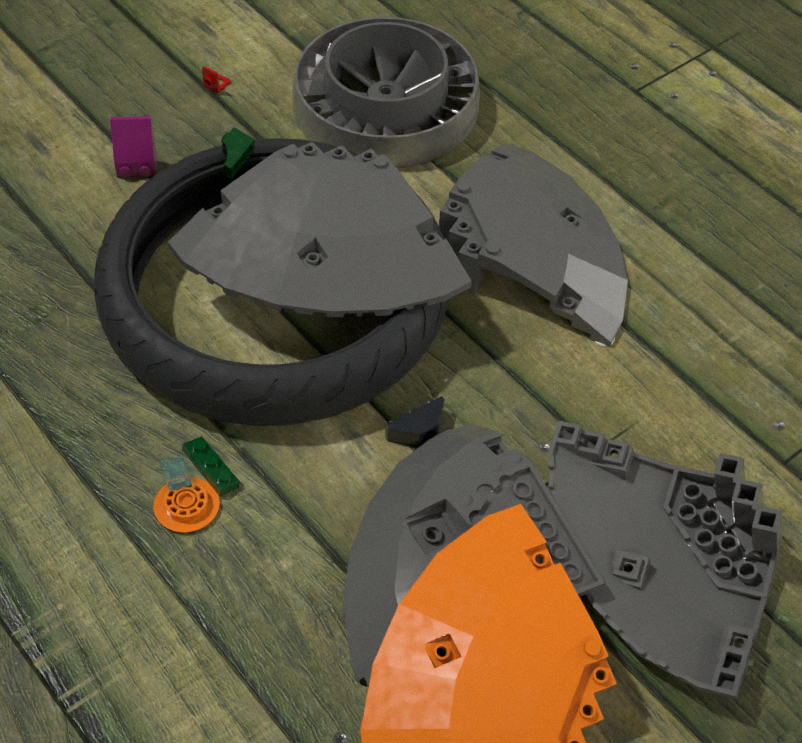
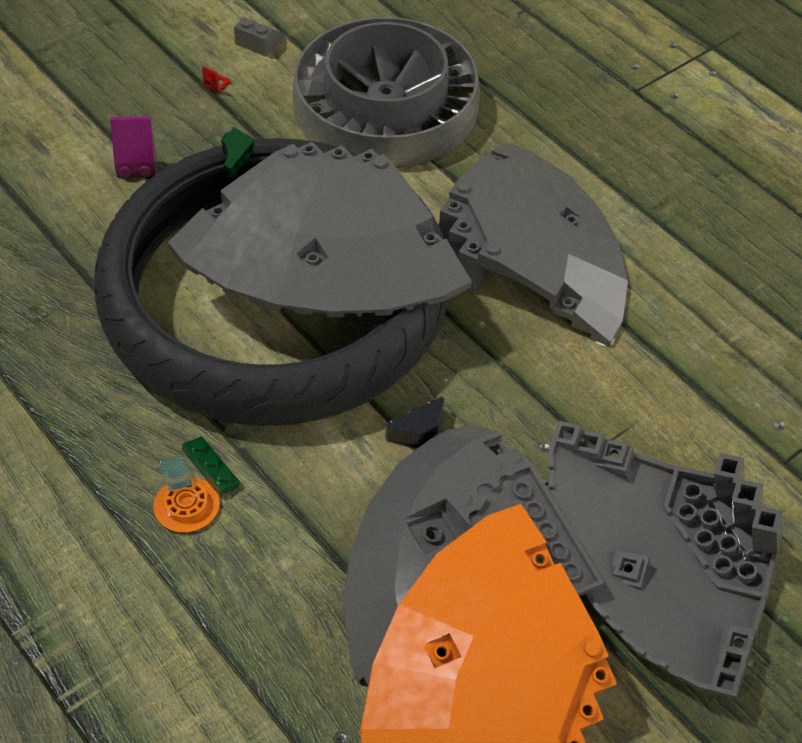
(256, 36): none -> dark grey slope

